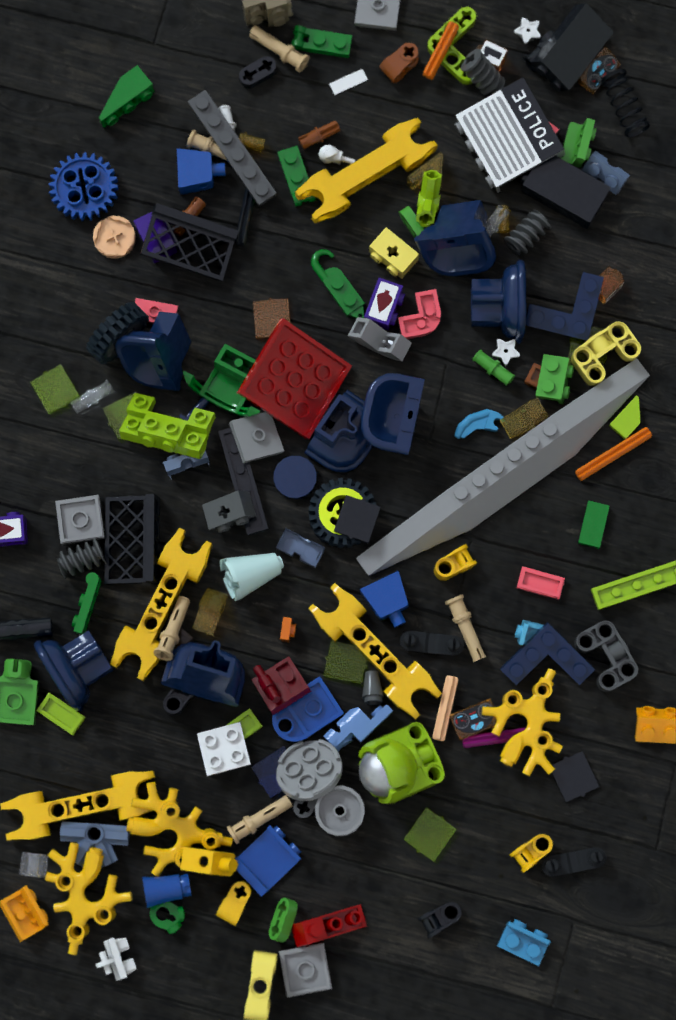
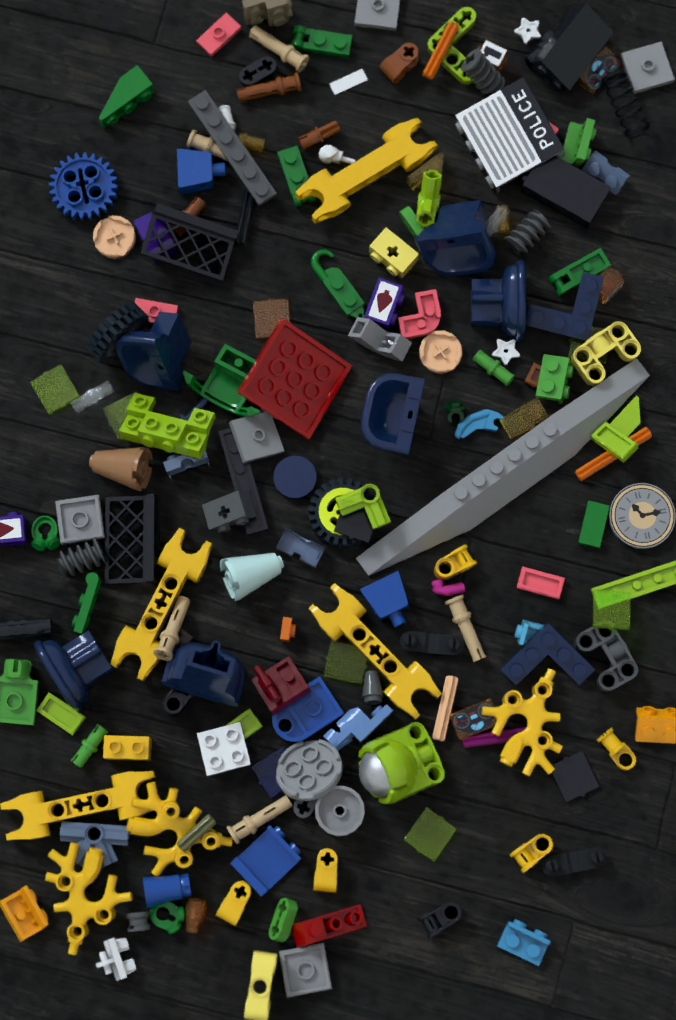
(33, 865): clear brick -> none
(52, 541): none -> green piece
(89, 746): none -> bright green pin
(124, 466): none -> medium nougat cone
(127, 748): none -> yellow brick
(138, 921): none -> dark grey wheel
(195, 913): none -> clear orange cone
(196, 833): none -> olive axle
(210, 611): clear yellow slope -> none
(218, 34): none -> coral plate
(218, 862): yellow torso -> none
(279, 86): none -> dark orange pin
(326, 875): none -> yellow piece
(344, 445): dark blue piece -> none
(374, 508): none -> lime piece
(440, 352): none -> light nougat tile
(449, 590): none -> dark pink arm
(455, 406): none -> dark green plate
(592, 263): none -> green plate
(611, 609): none -> clear neon green piece
(614, 441): none -> lime tile
(616, 748): none -> yellow connector
(642, 515): none -> tile
(647, 67): none -> light grey plate

